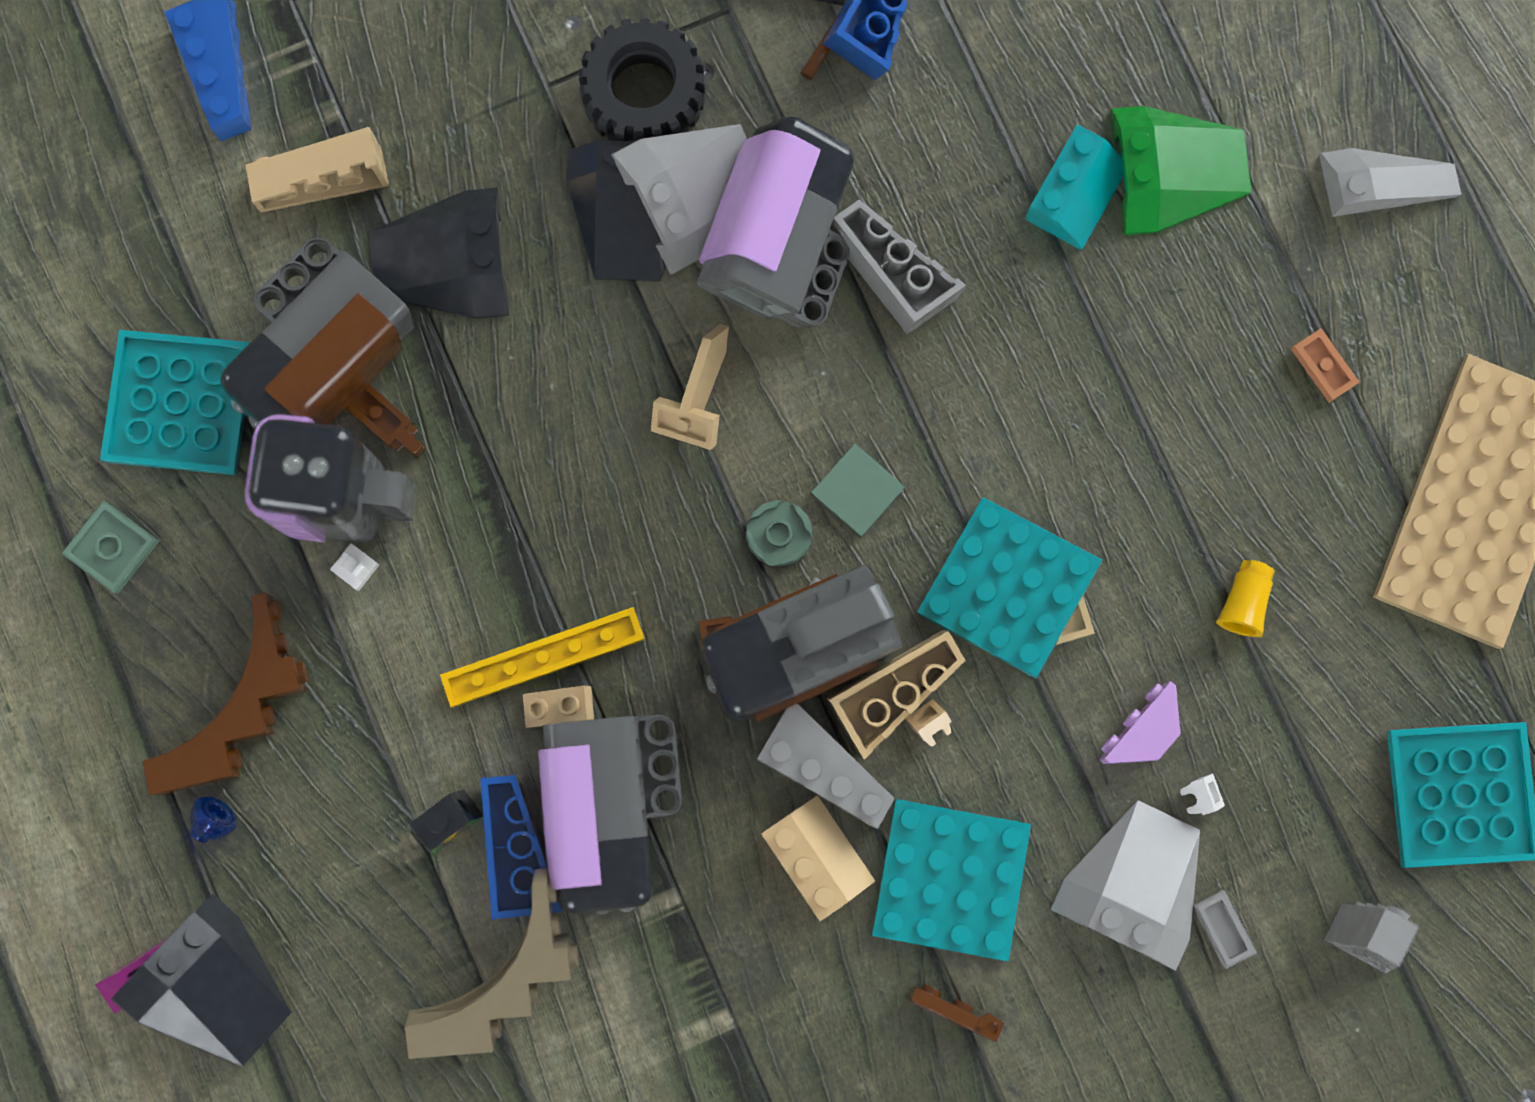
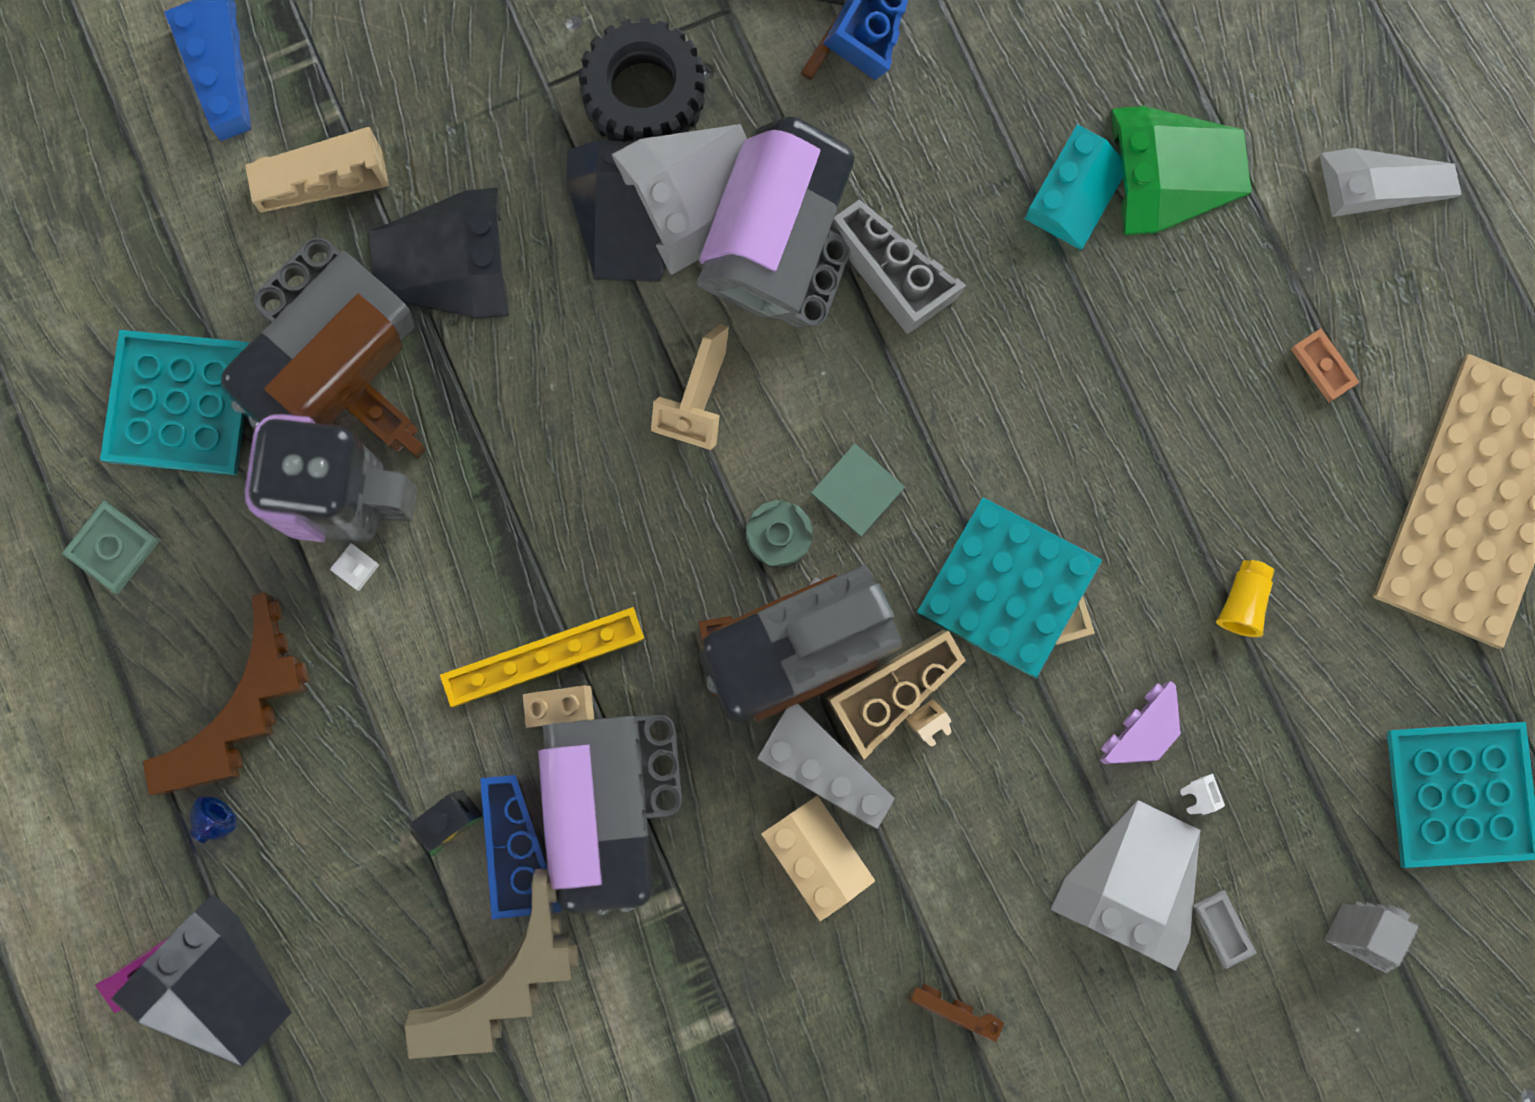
(951, 880): teal plate -> none

